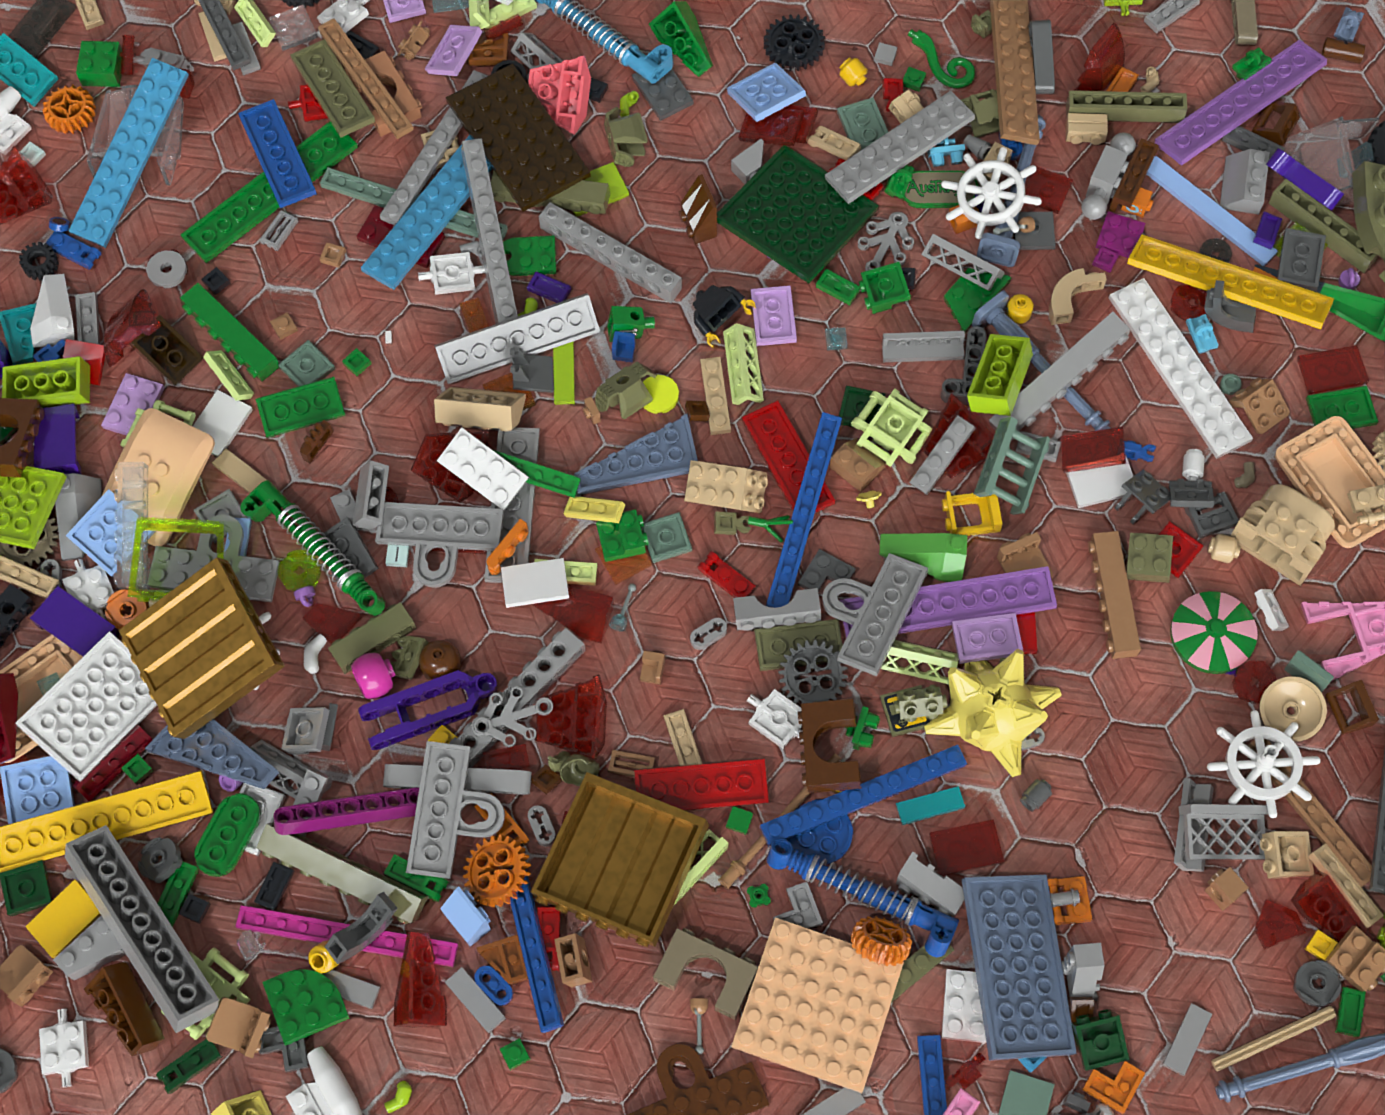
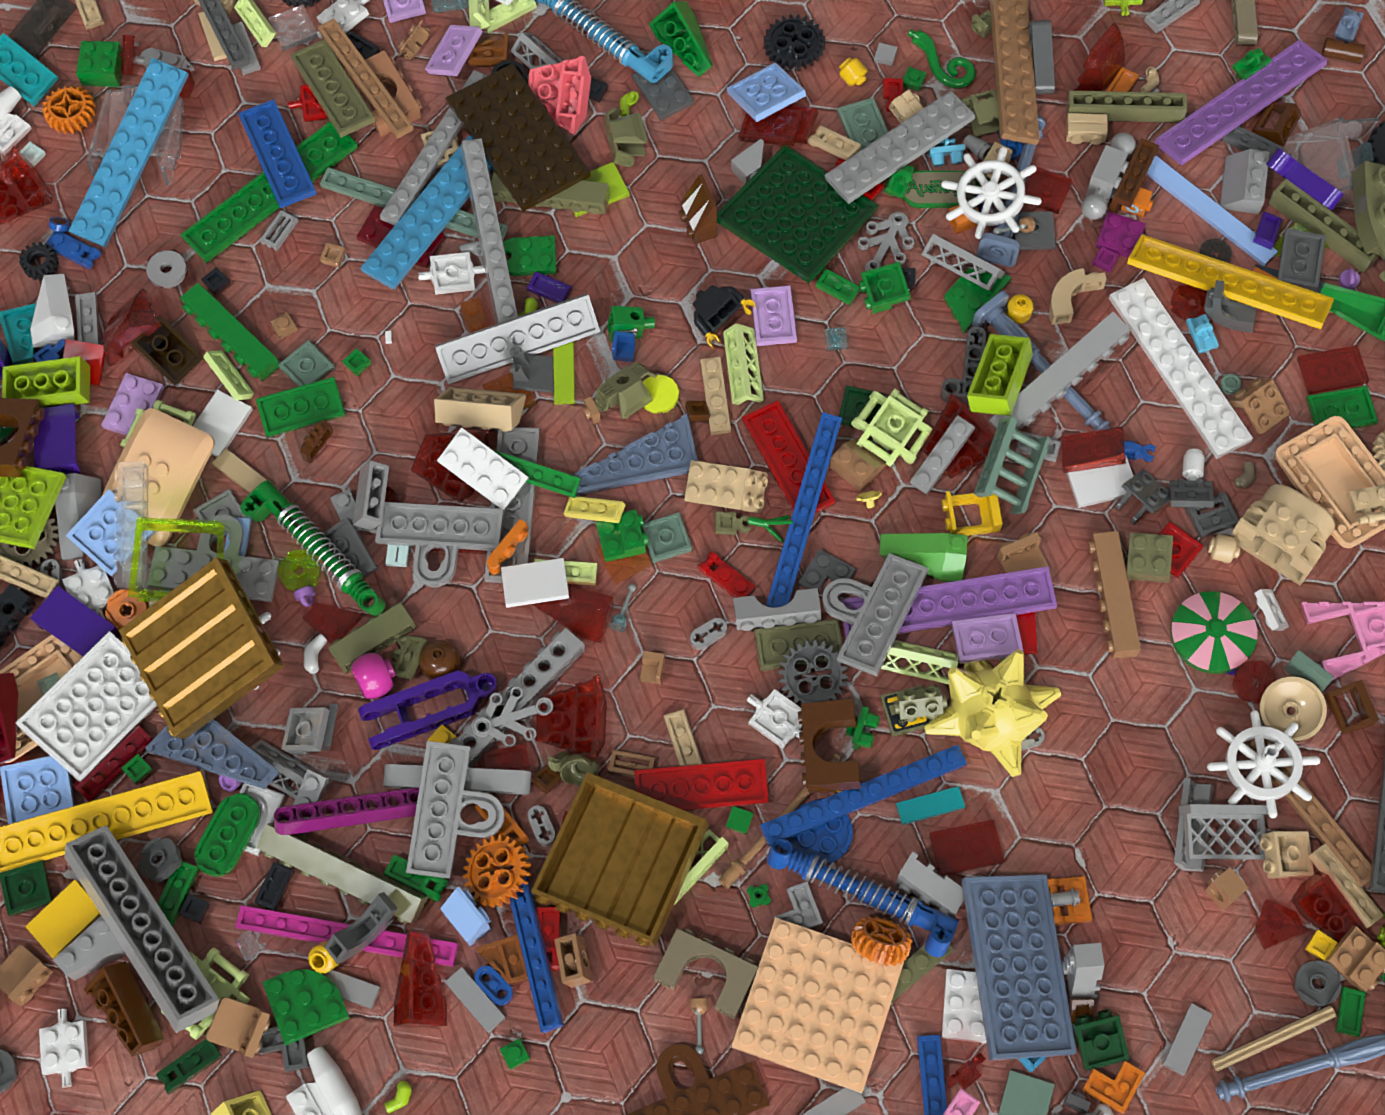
(504, 27): clear red pin -> none
(610, 252): light grey brick -> none
(923, 346): light grey fence -> none
(1036, 794): dark grey brick -> none

